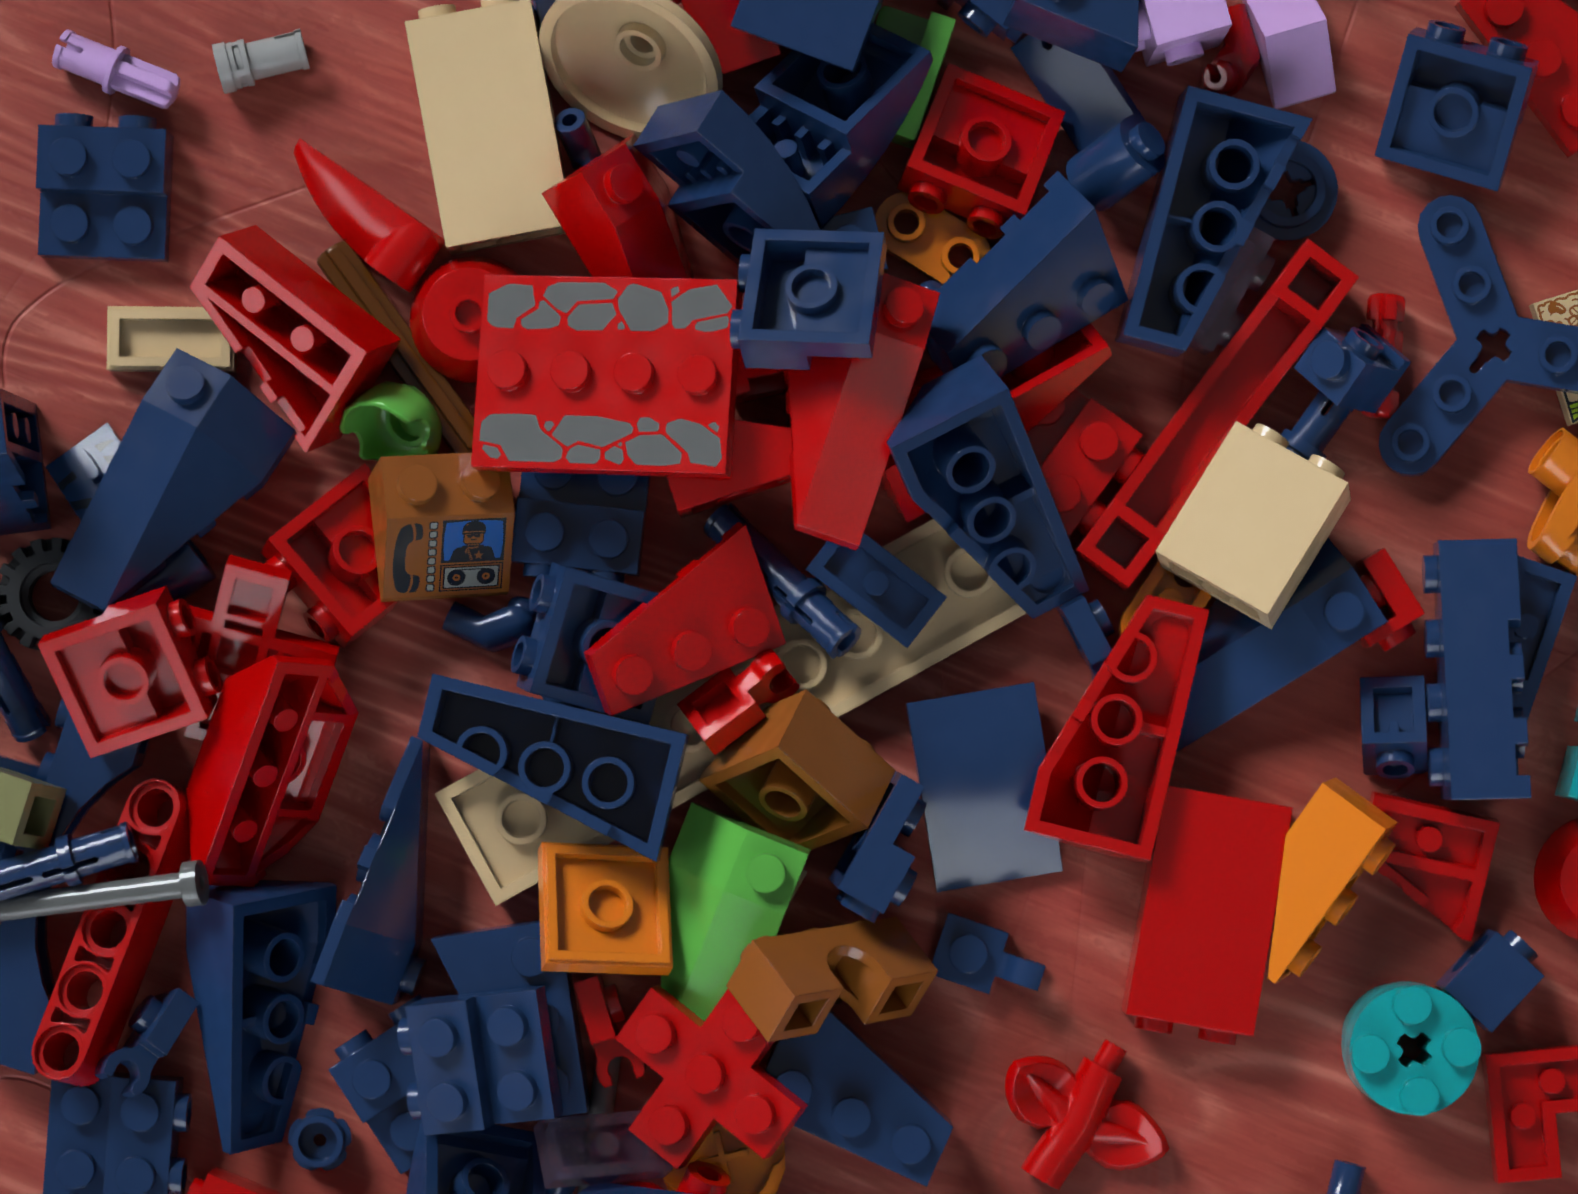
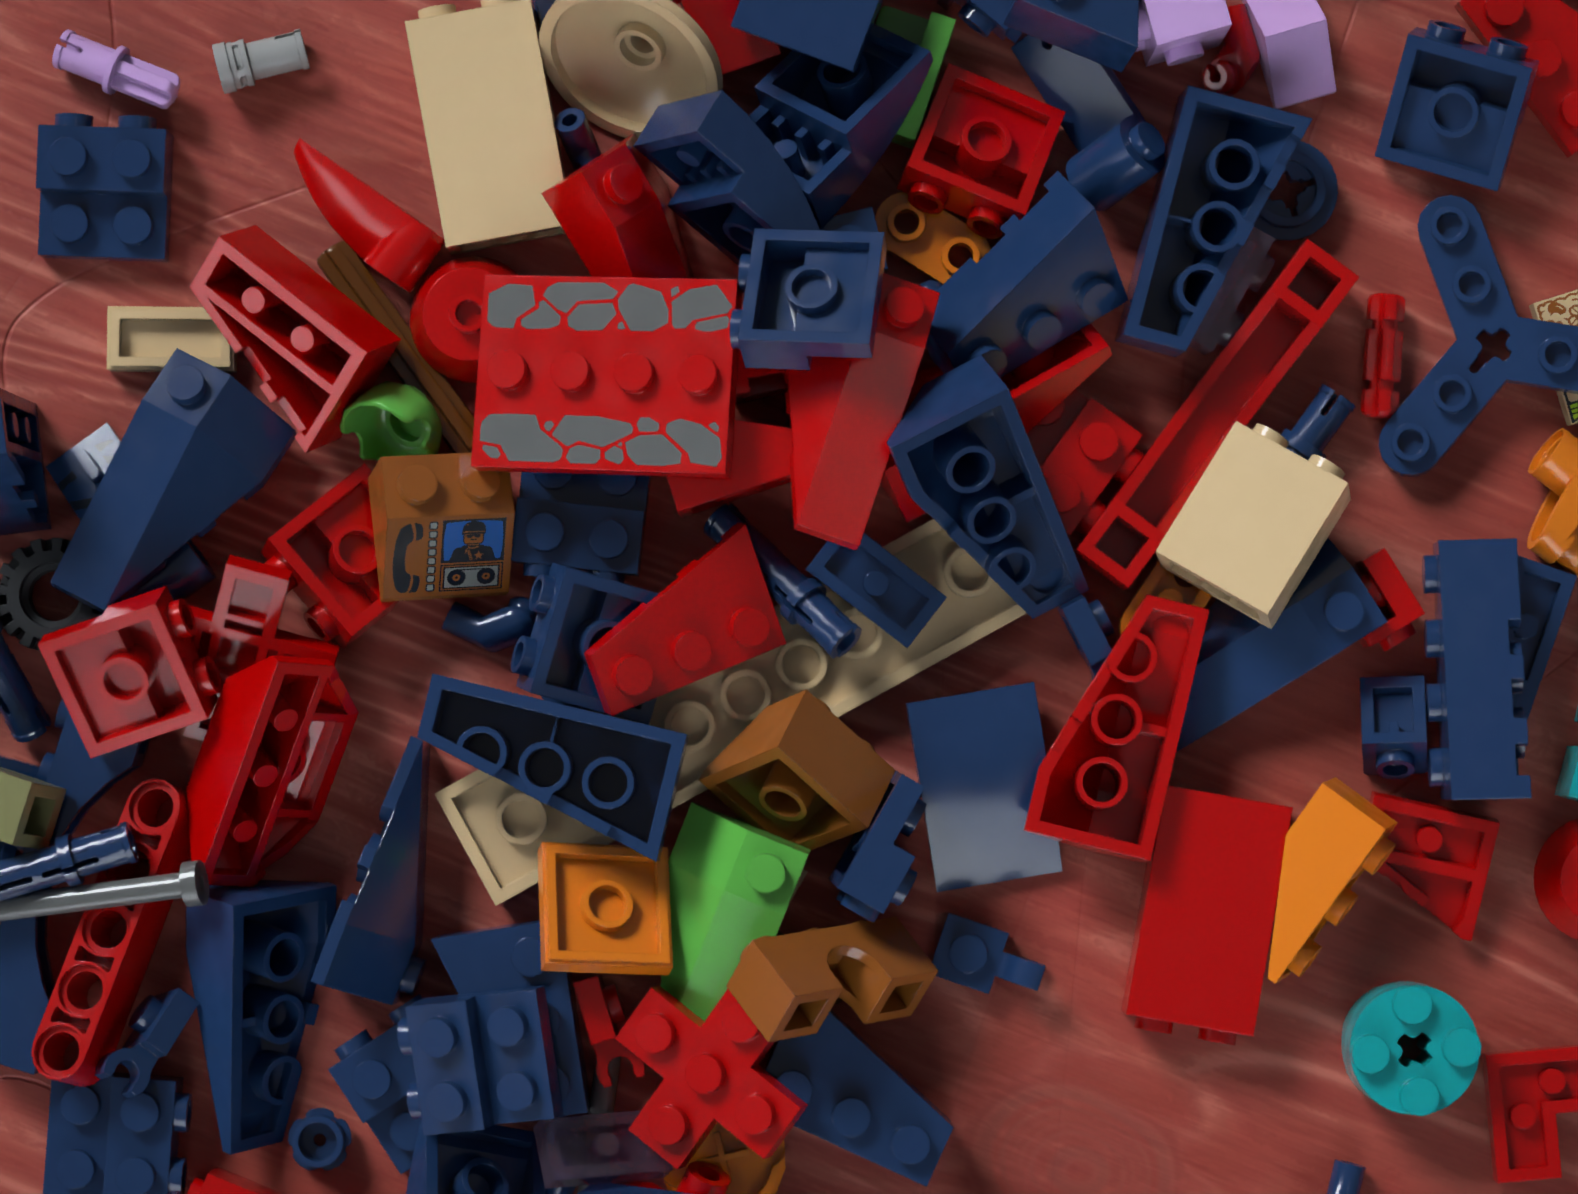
(729, 703): red plate -> none
(1080, 1115): red plant -> none
(1353, 367): dark blue brick -> none
(1492, 977): dark blue brick -> none

